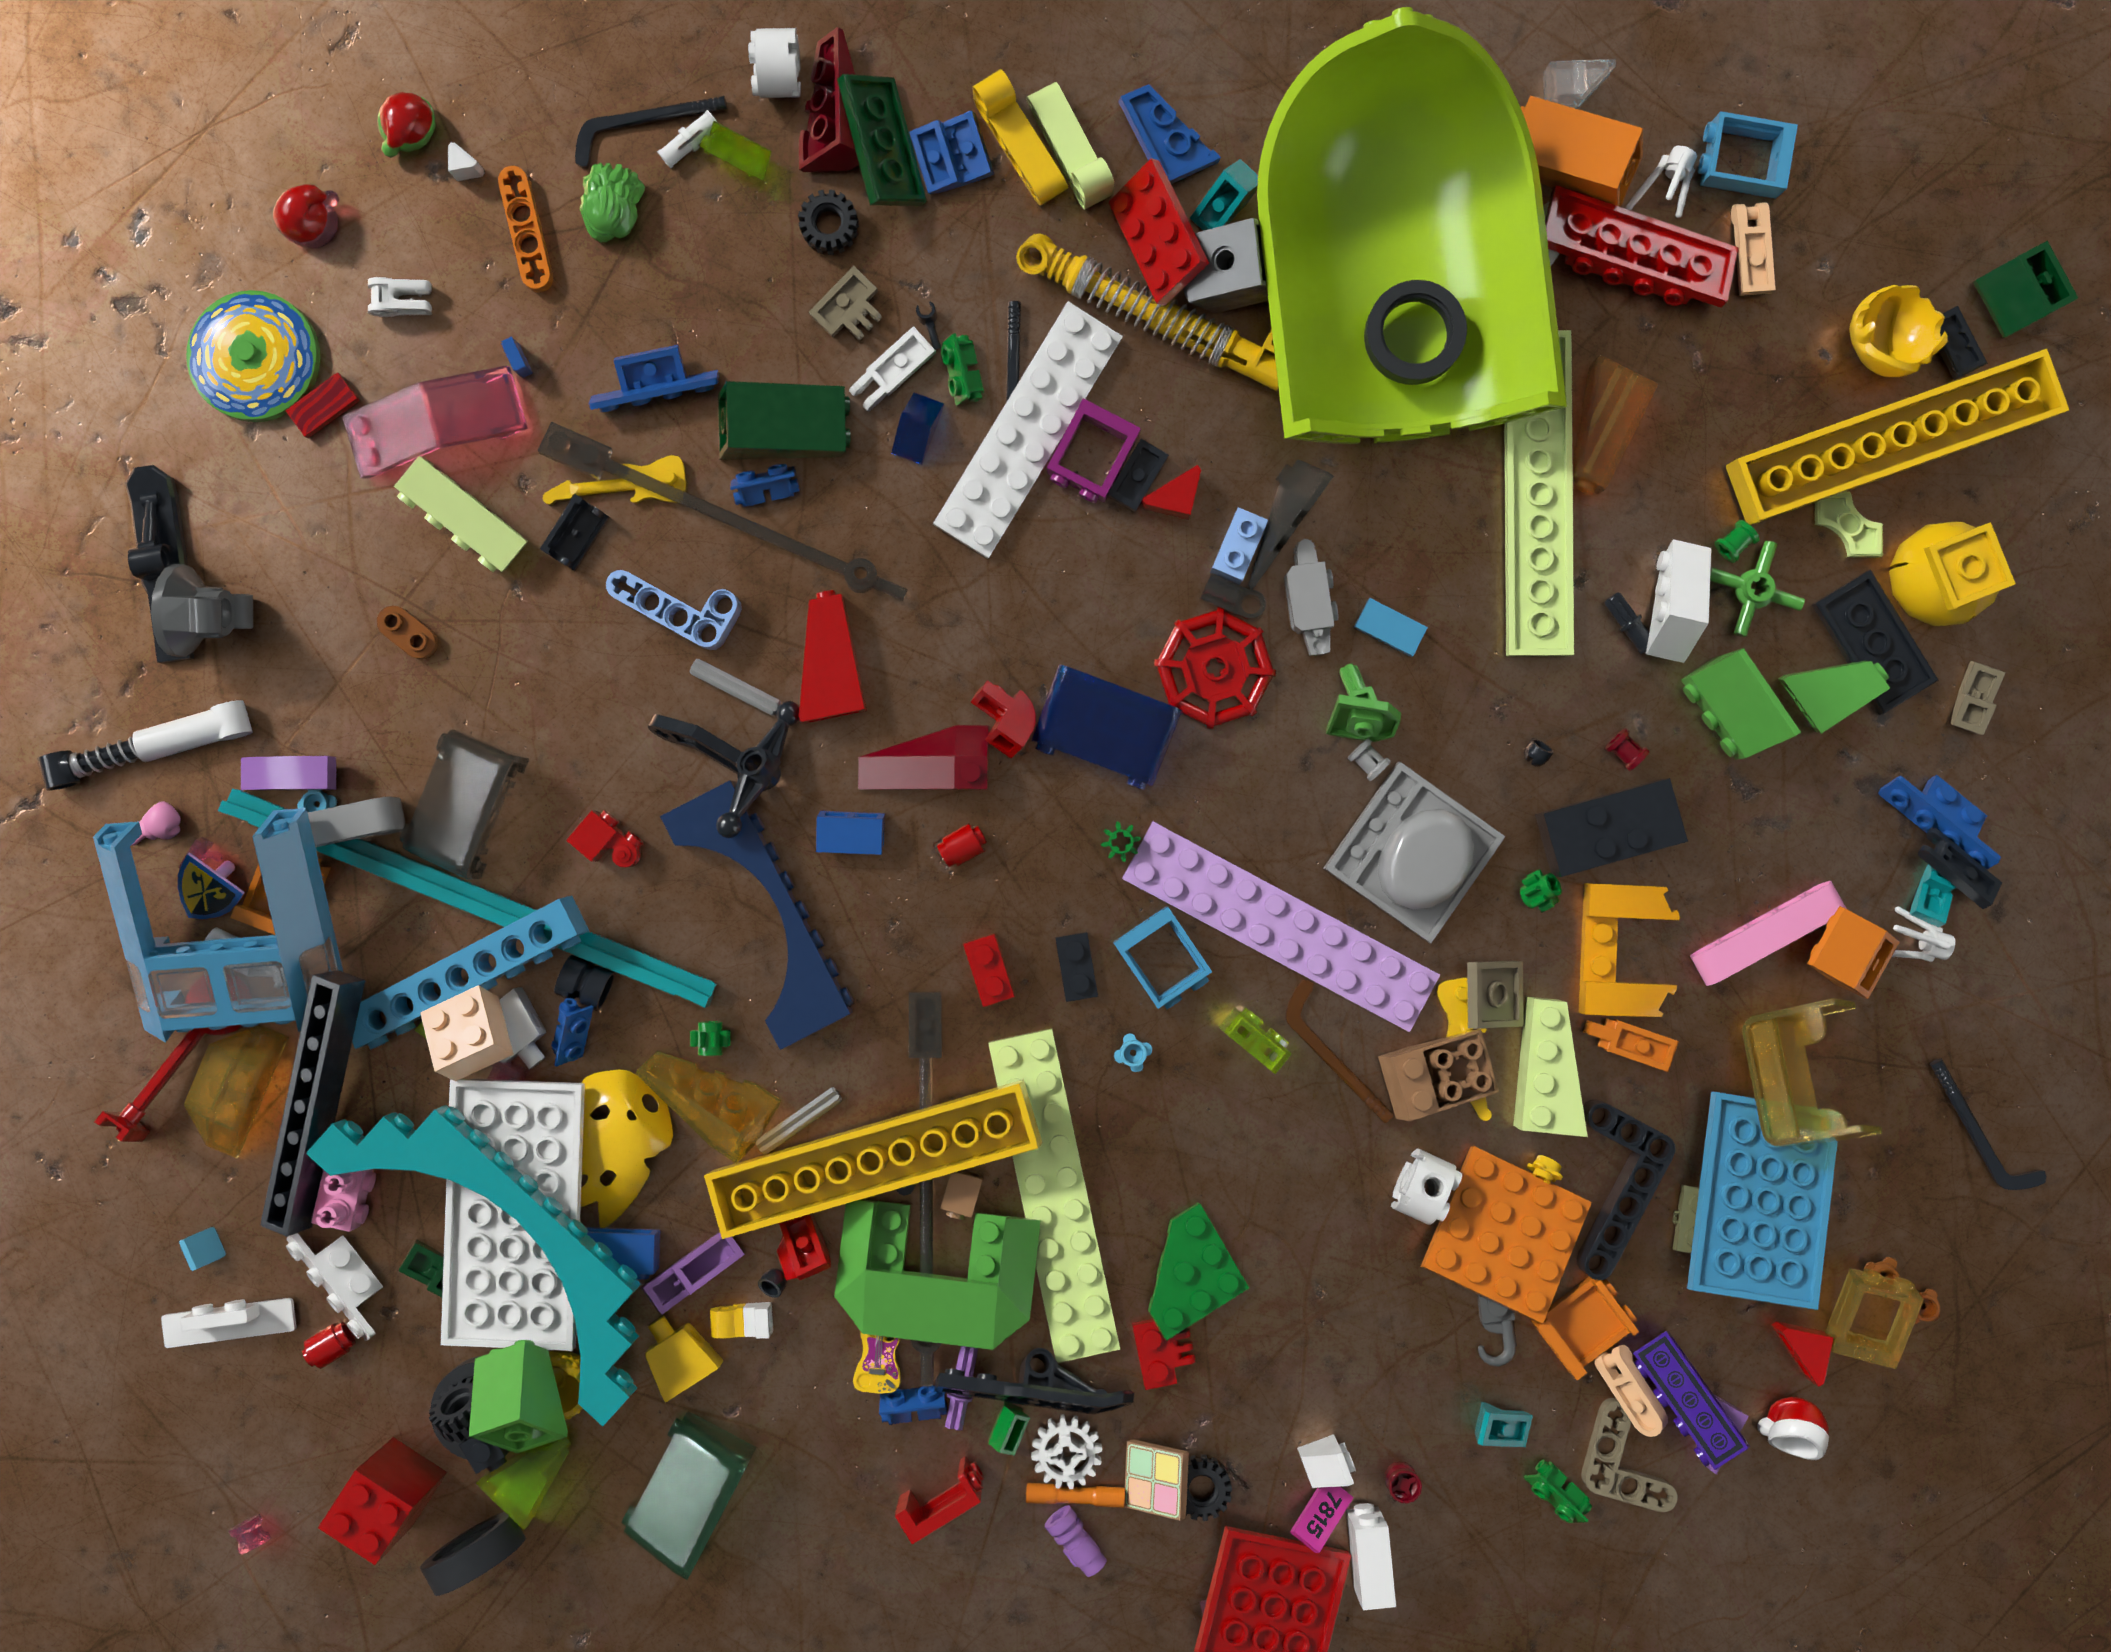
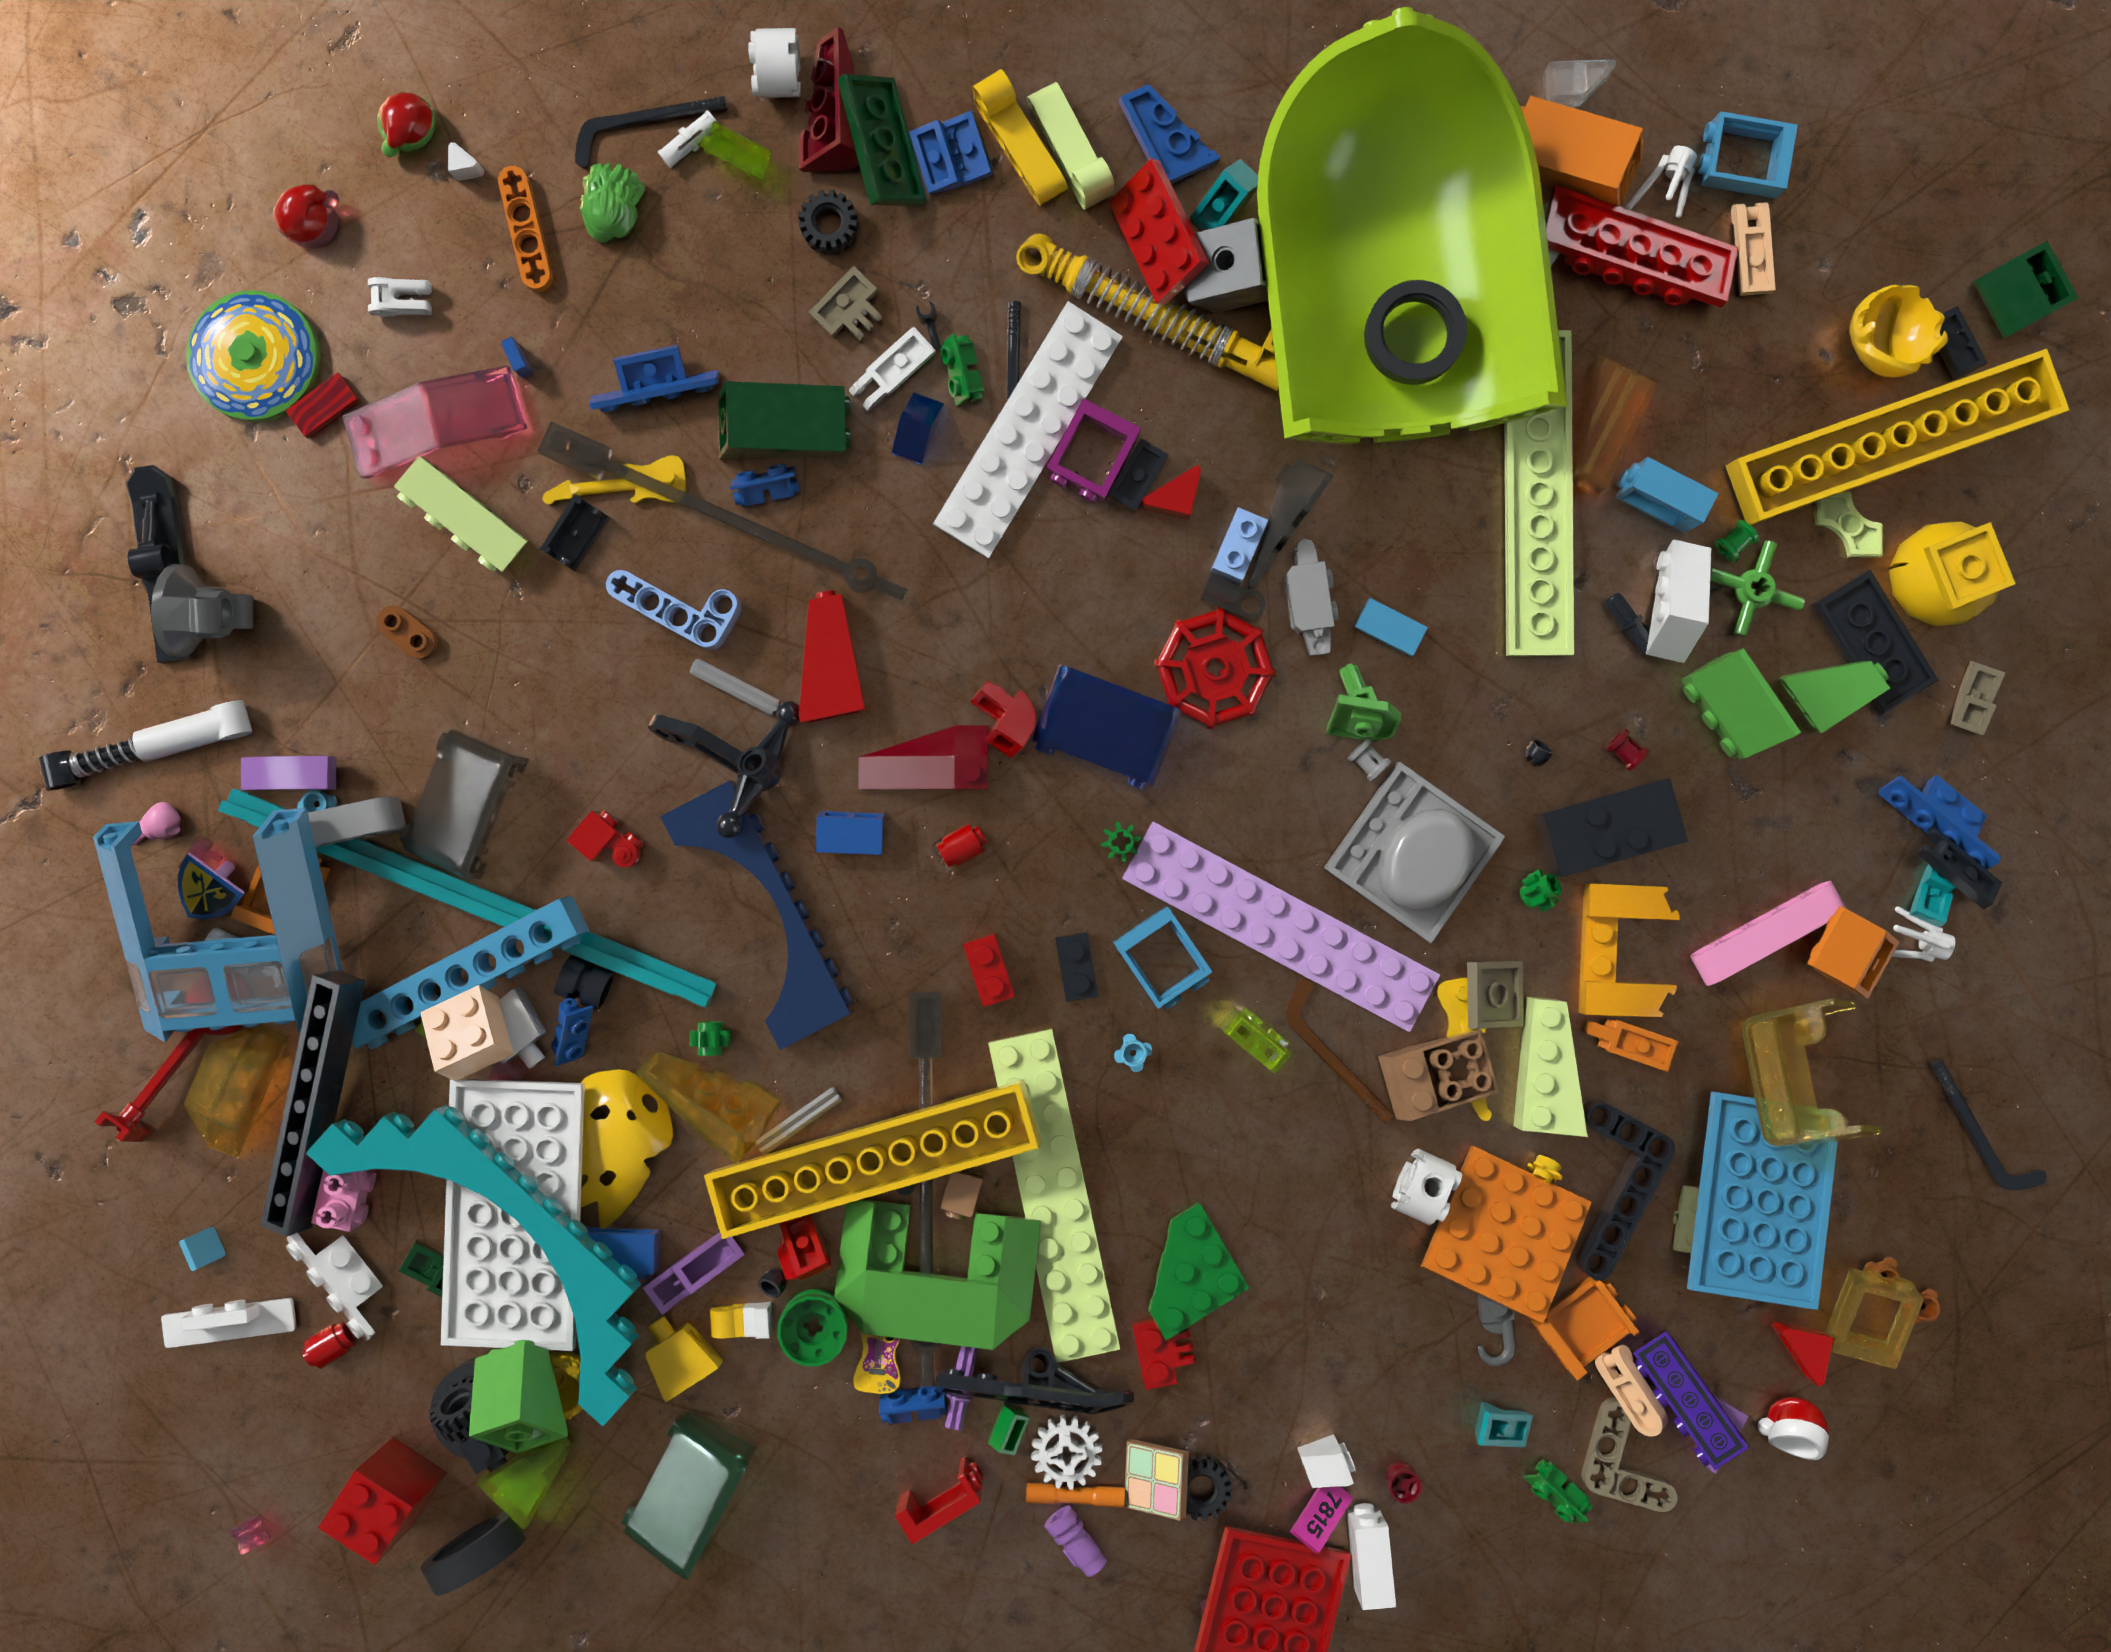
(797, 1339): none -> green wheel
(1665, 494): none -> dark azure window

